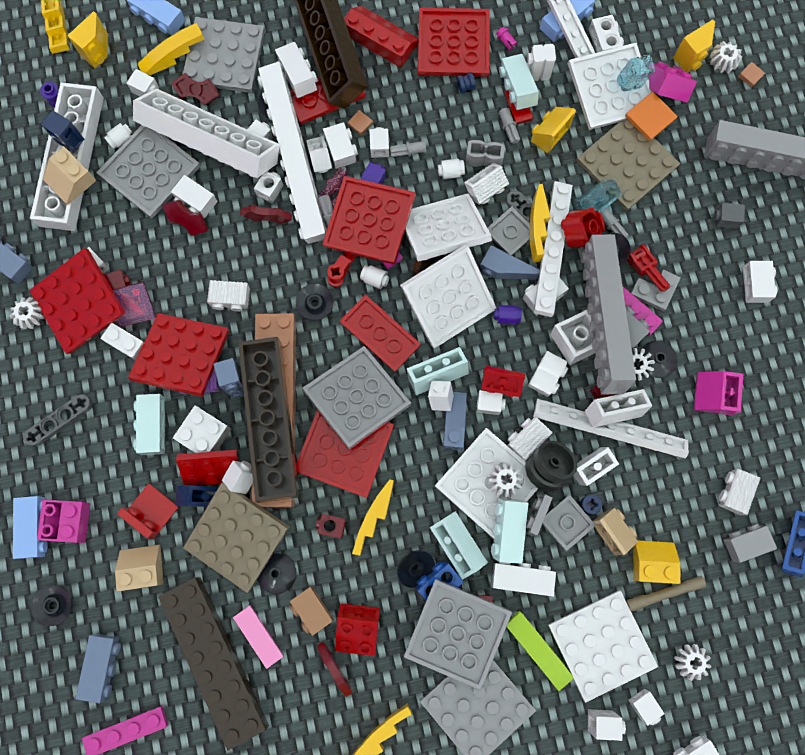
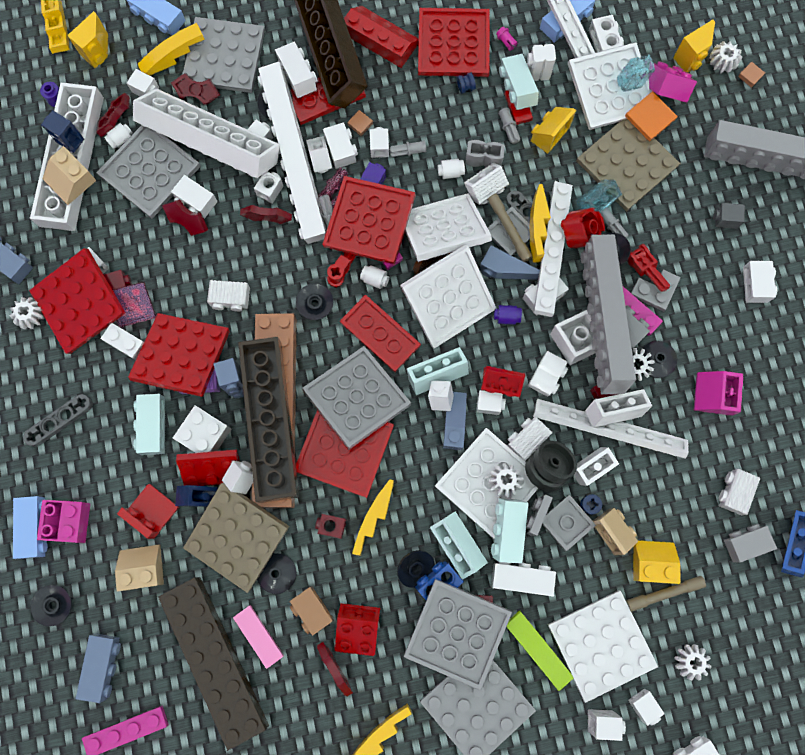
(110, 118): none -> dark red tile
(520, 246): none -> dark tan piece

